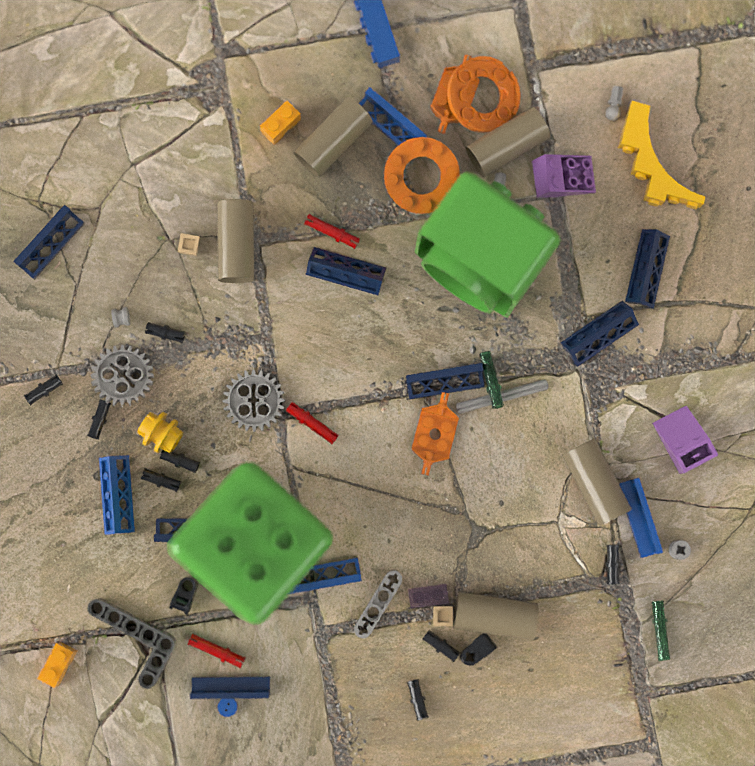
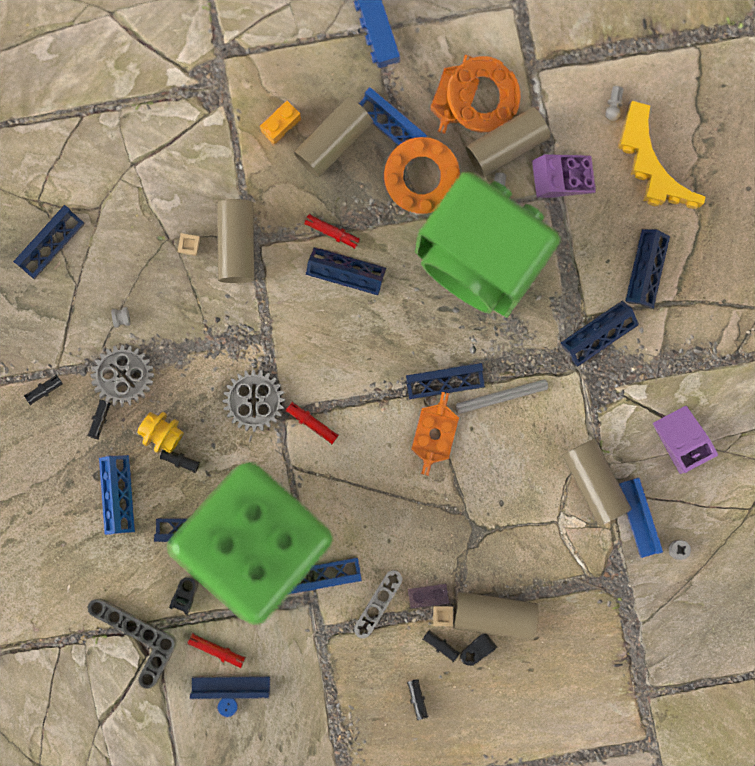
(57, 664): light orange brick -> none
(160, 480): black pin -> none
(165, 332): black pin -> none
(493, 387): clear green pin -> none
(613, 564): black pin -> none
(660, 630): clear green pin -> none

